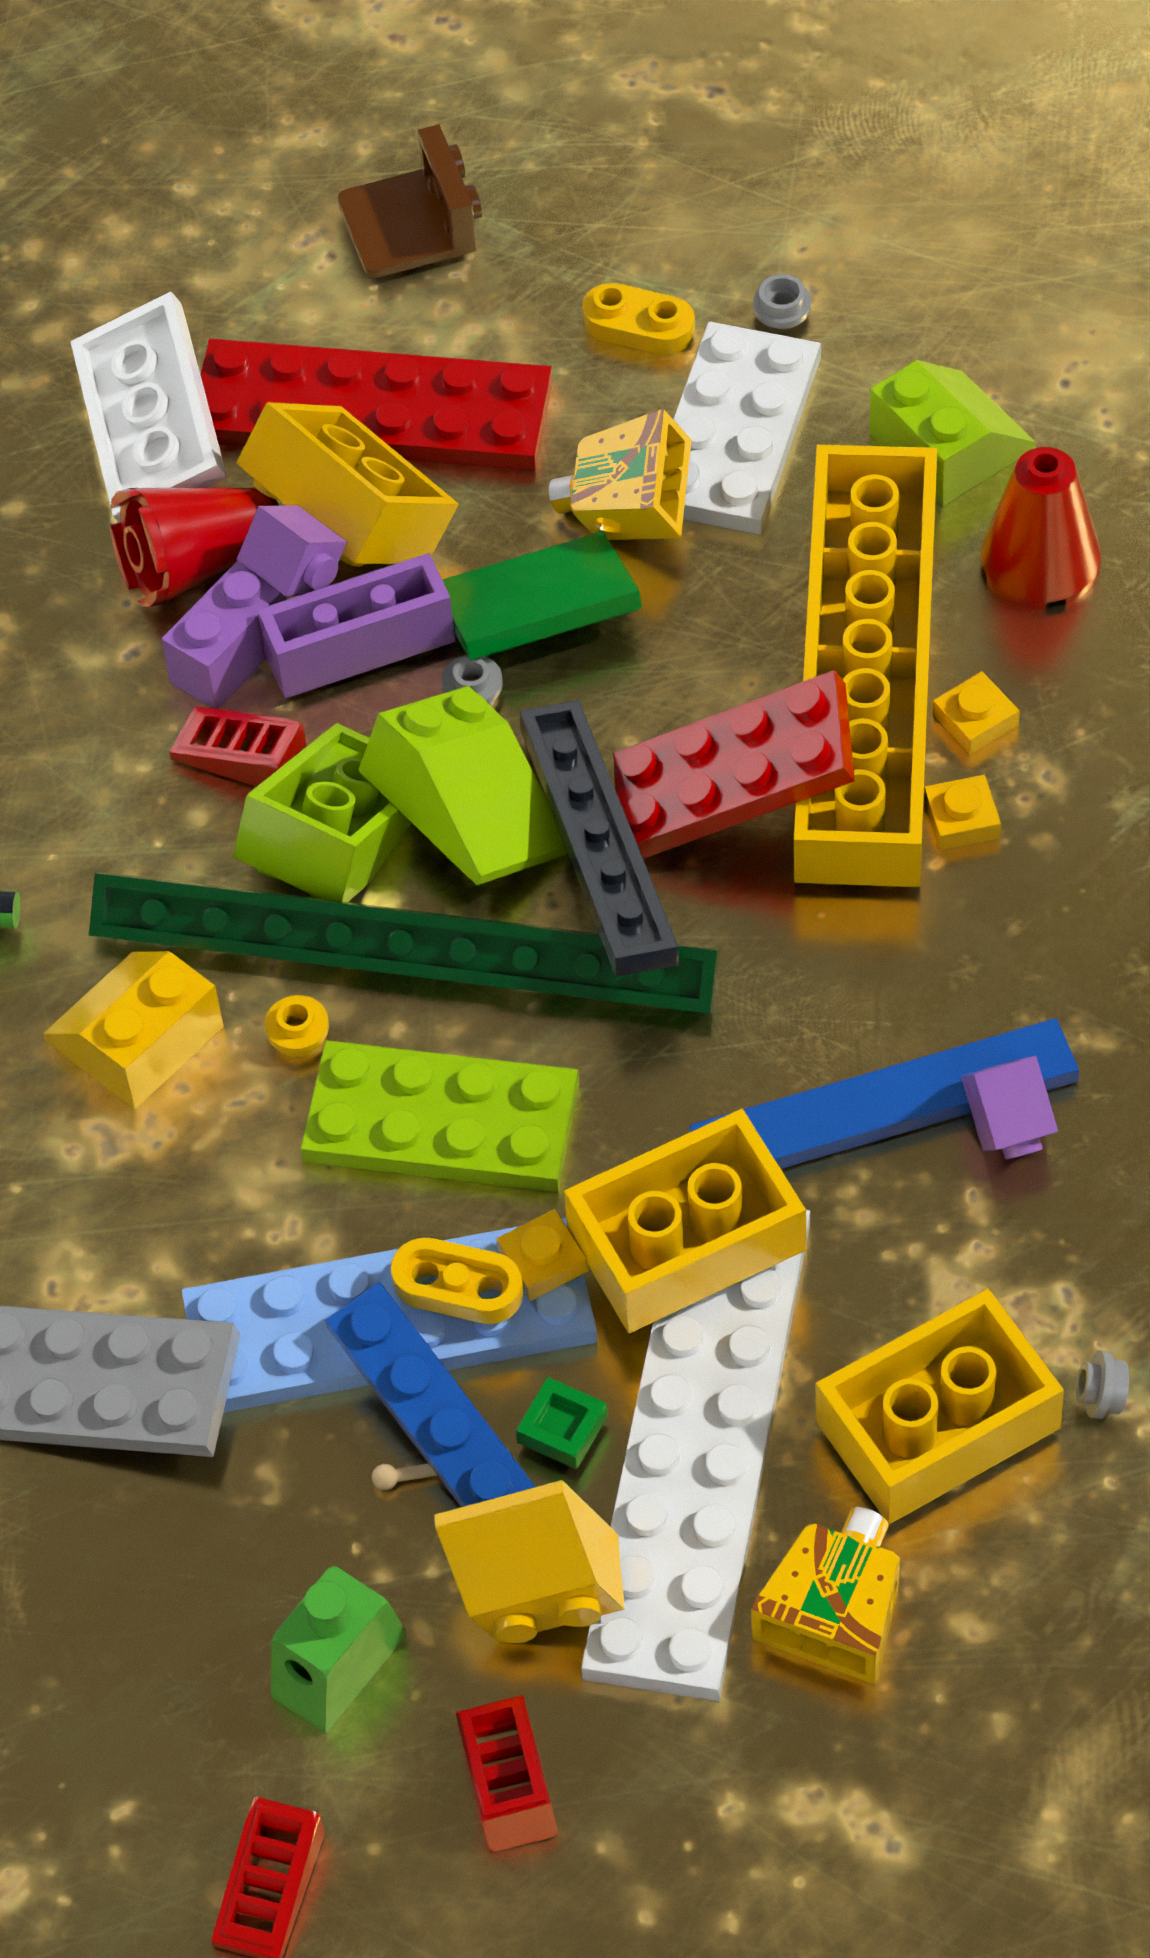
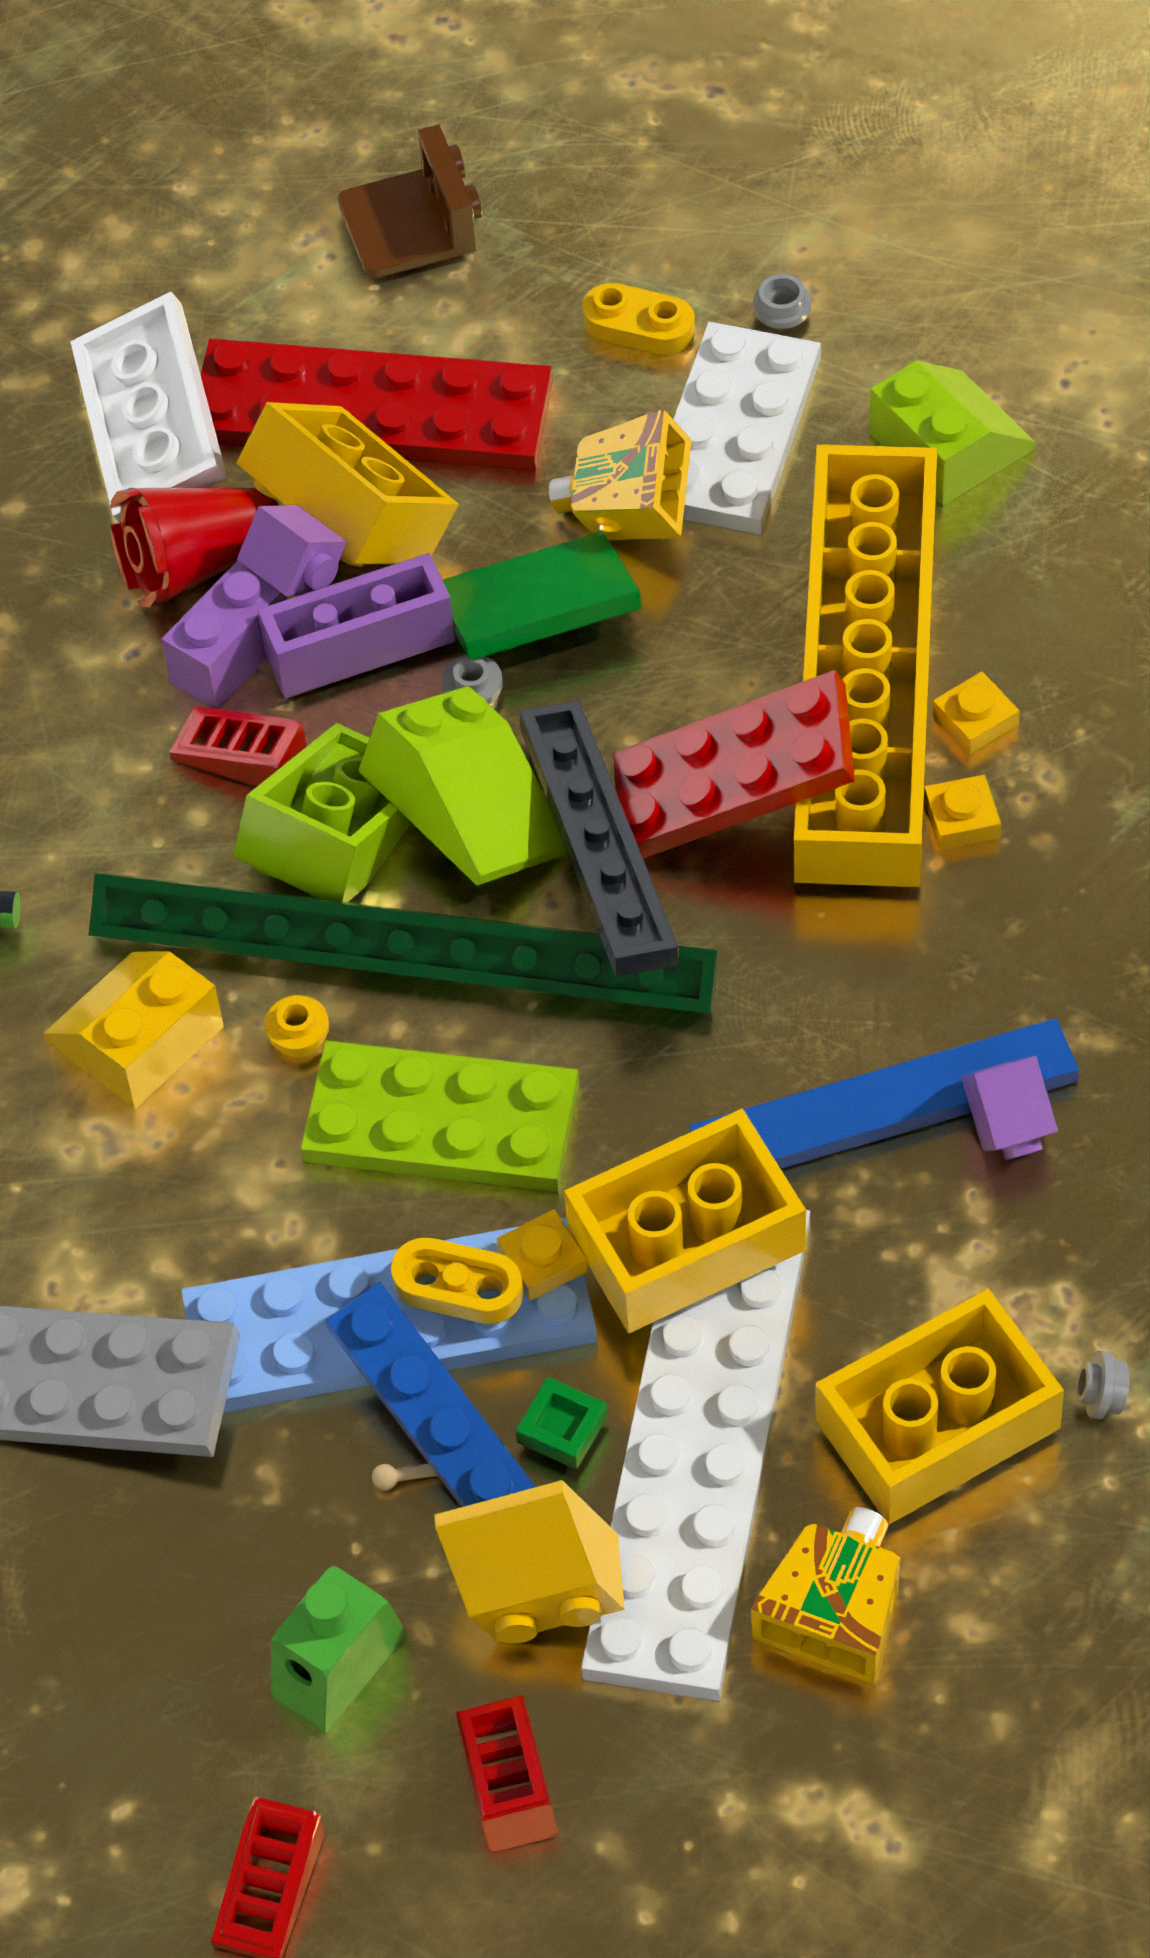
(1042, 534): red cone -> none

